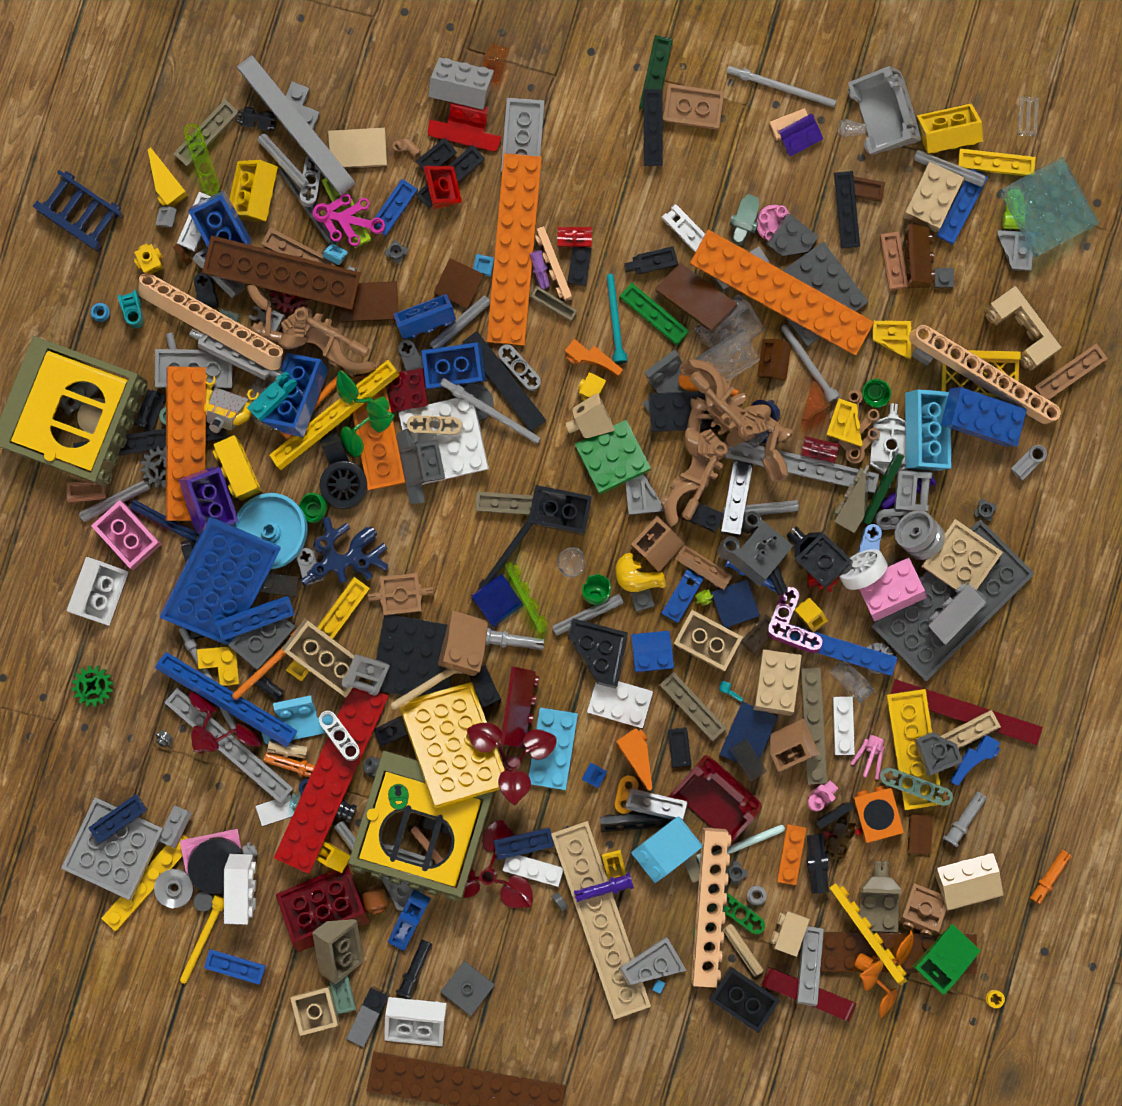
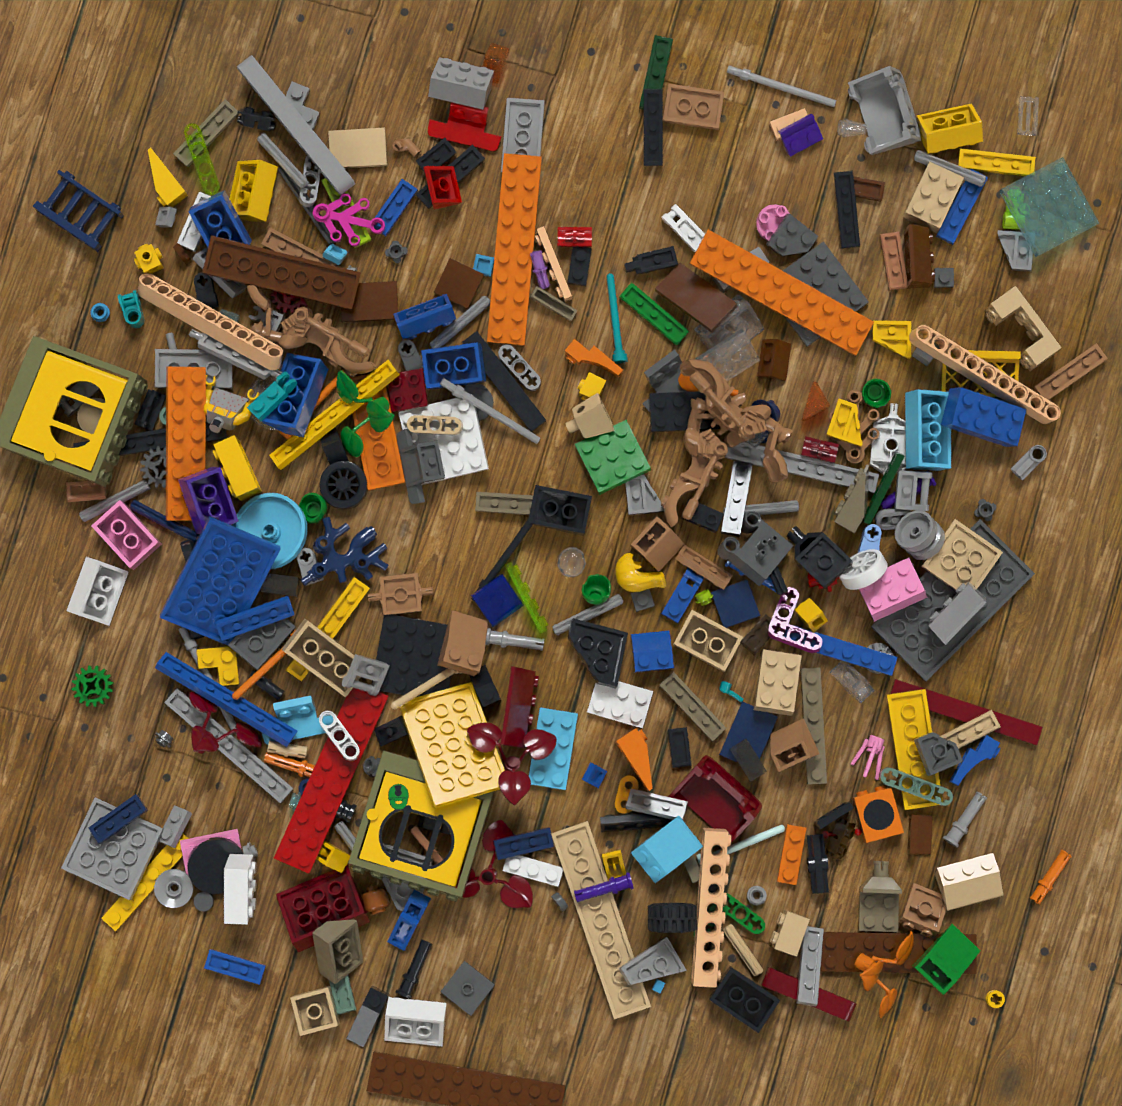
(218, 905): yellow piece -> none
(274, 811): white sticker -> none
(672, 917): none -> black tyre
(741, 872): dark grey plate -> none
(744, 221): sand green hinge -> none
(822, 796): bright pink hips -> none
(830, 394): light grey piece -> none
(843, 726): white plate -> none
(873, 939): yellow plate -> none

